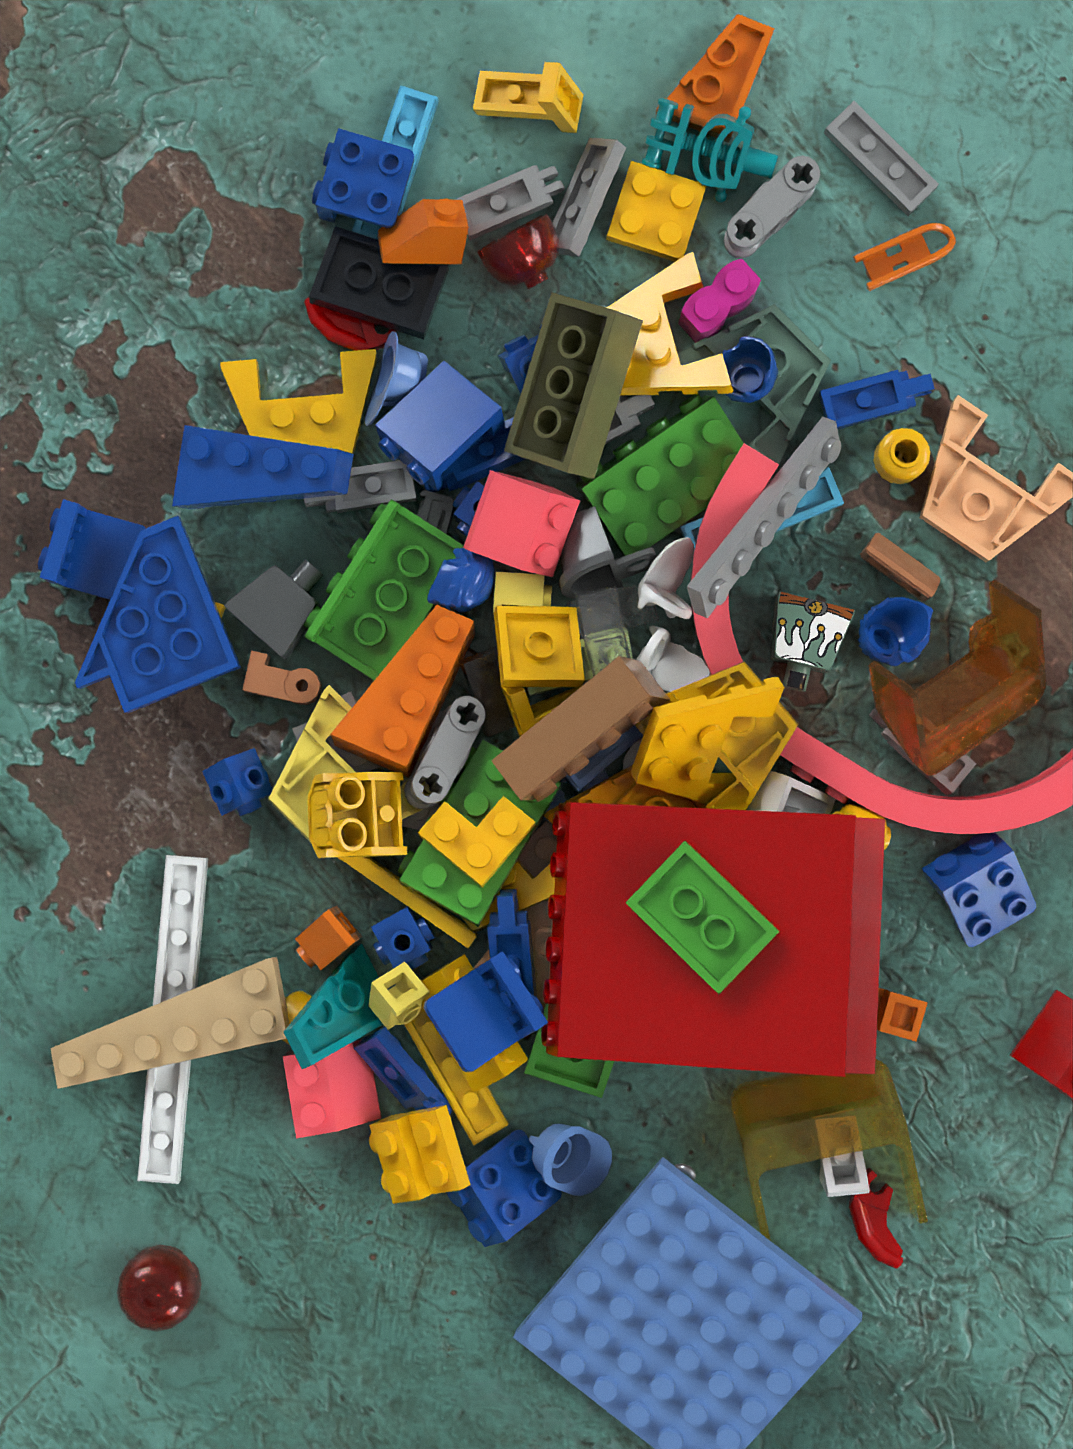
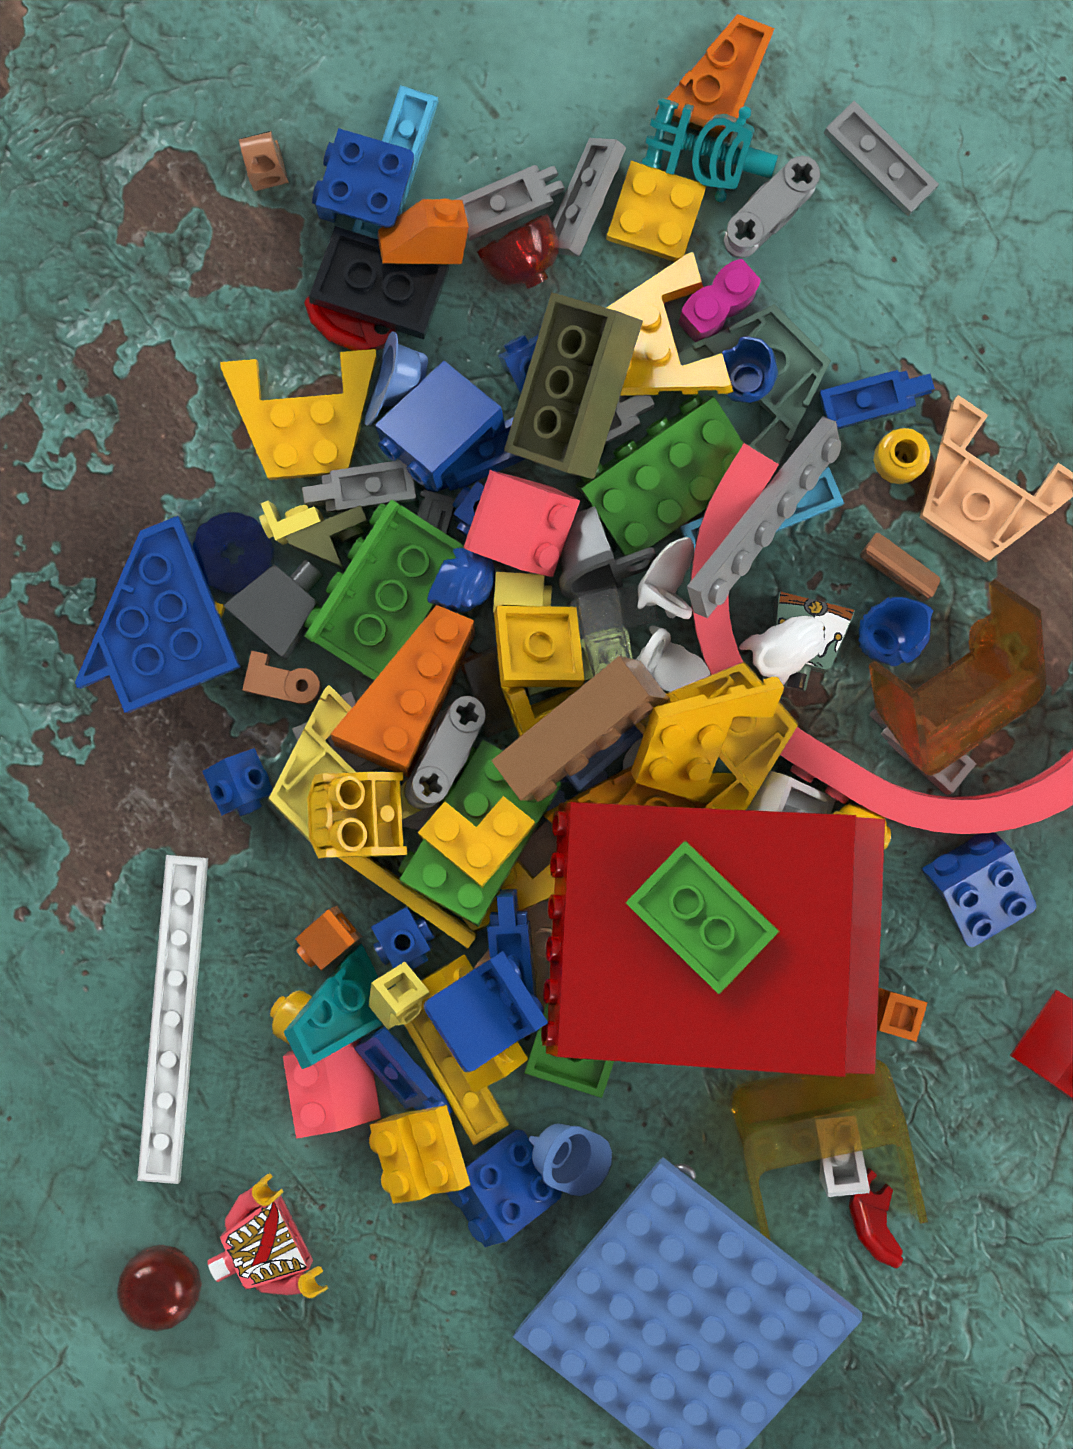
(87, 550): blue bracket -> none
(206, 1021): tan wing -> none
(213, 539): none -> clear blue plate
(242, 469): blue wedge -> none
(263, 161): none -> nougat leg
(265, 1246): none -> torso
(295, 520): none -> light yellow bracket
(320, 537): none -> olive slope
(531, 96): yellow bracket -> none
(786, 646): none -> white piece
(914, 252): orange piece -> none

